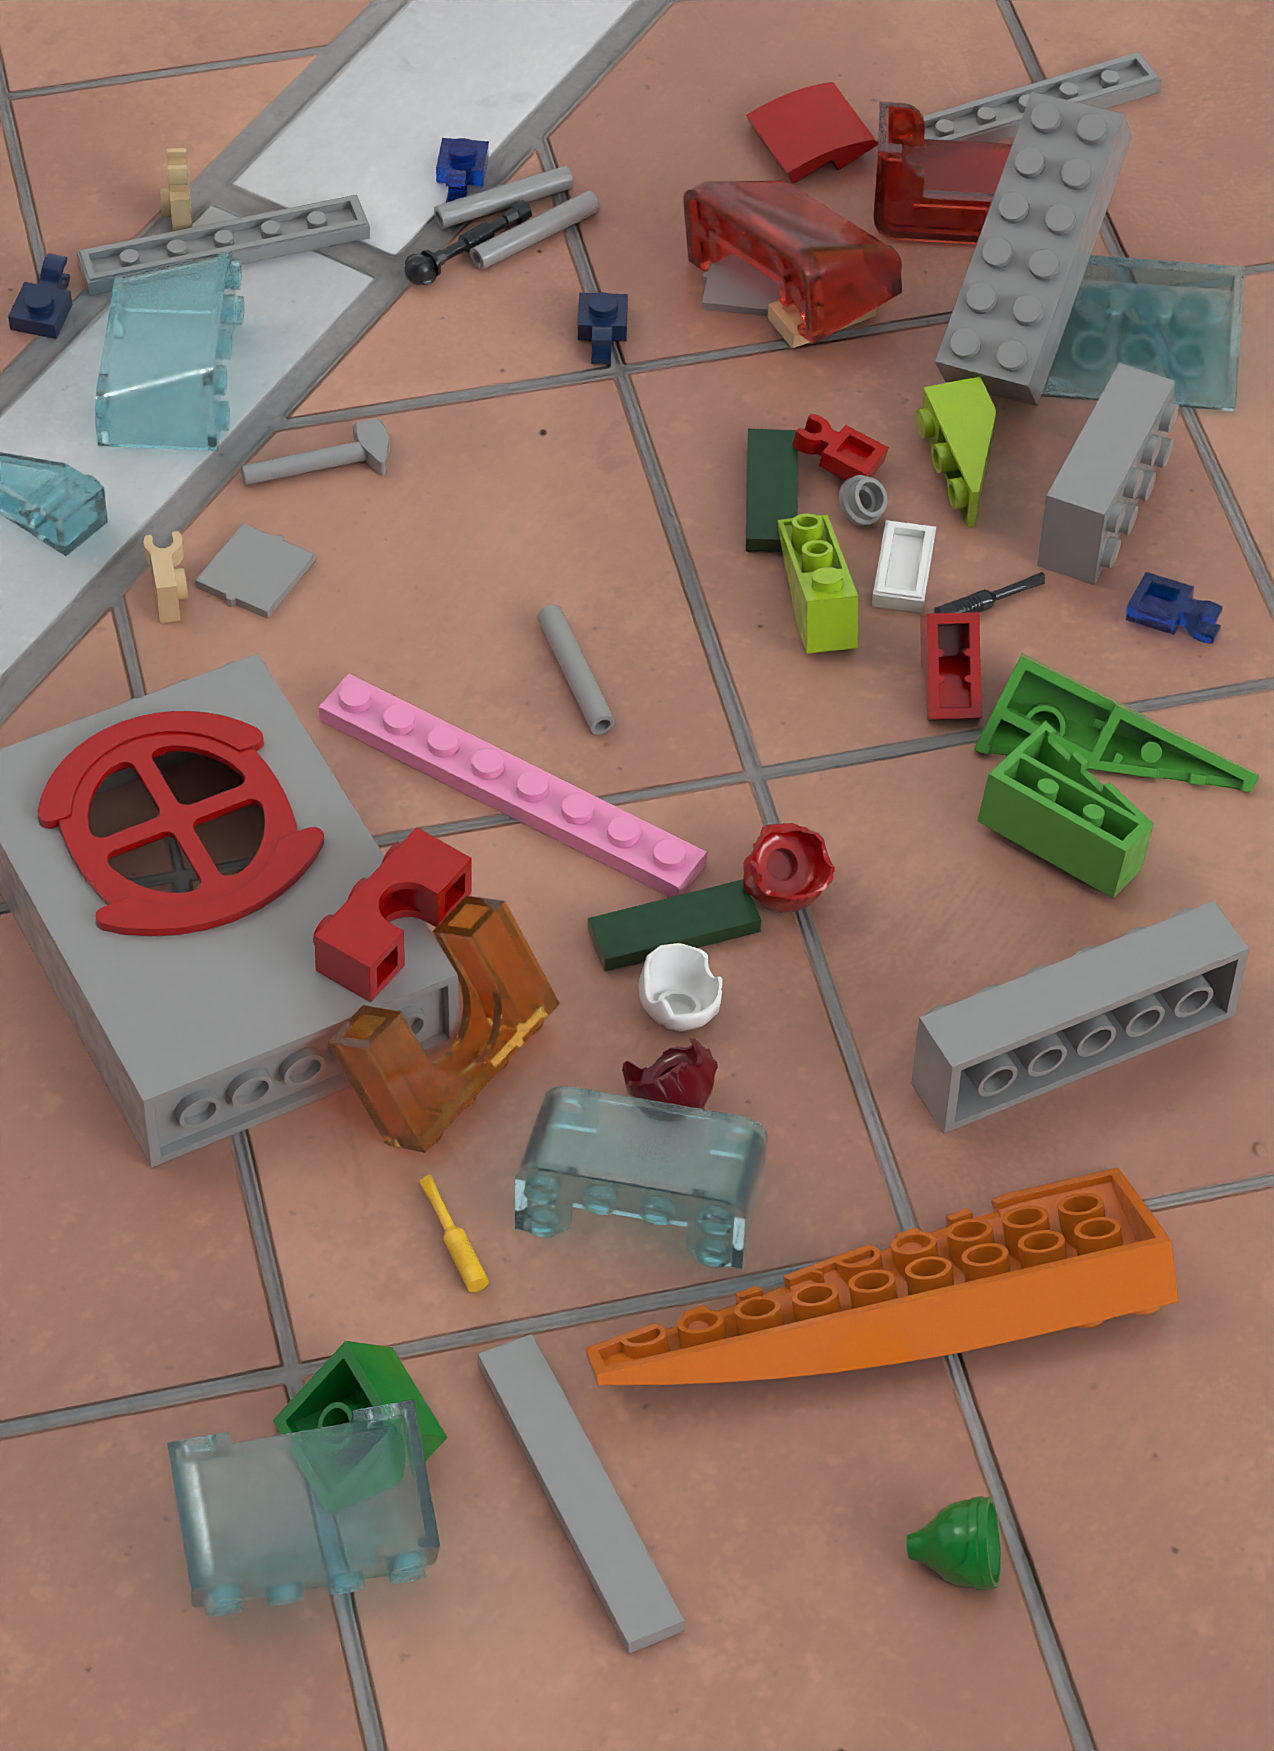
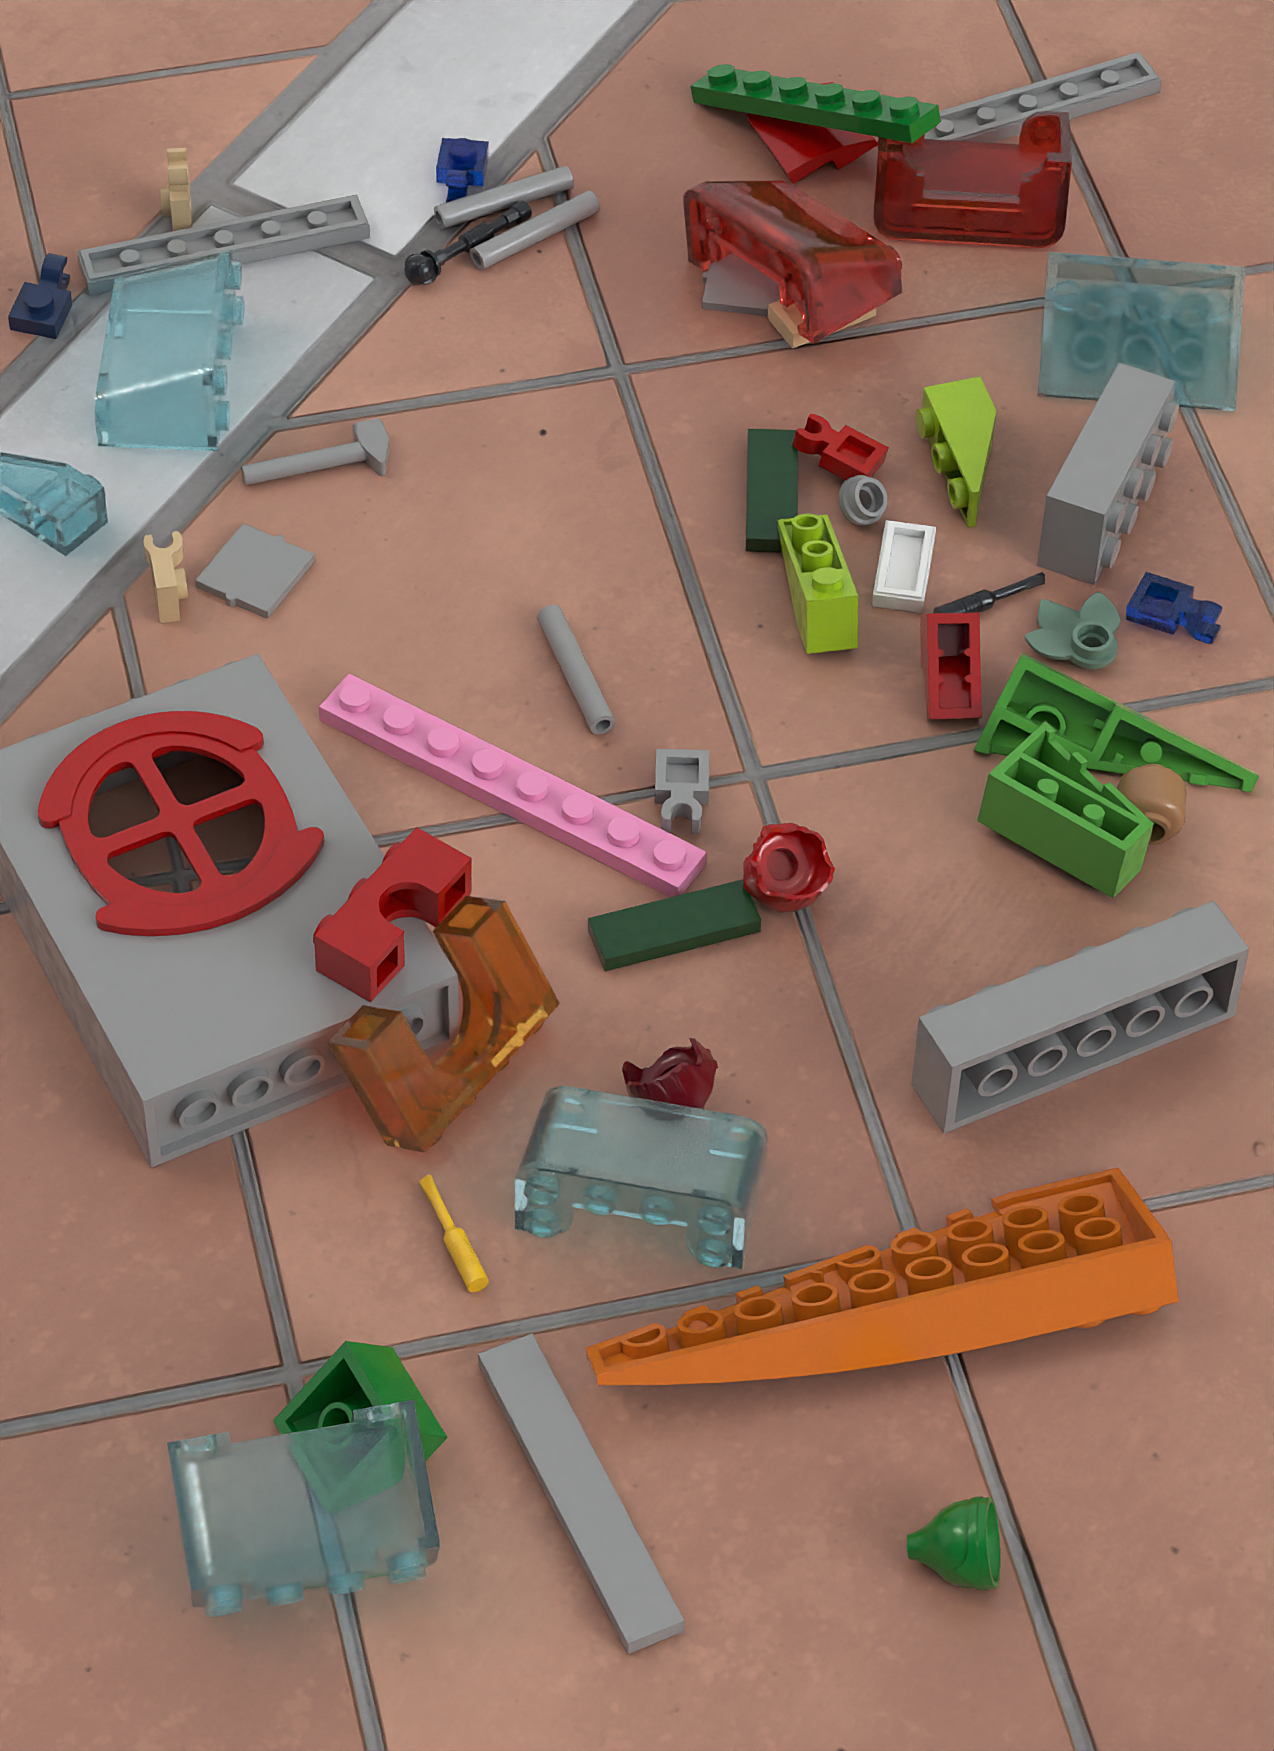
(602, 320): dark blue plate -> none
(679, 987): white hair -> none
(682, 785): none -> light grey plate
(816, 104): none -> green plate
(1034, 247): light grey brick -> none
(1076, 635): none -> sand green plate
(1159, 796): none -> medium nougat head

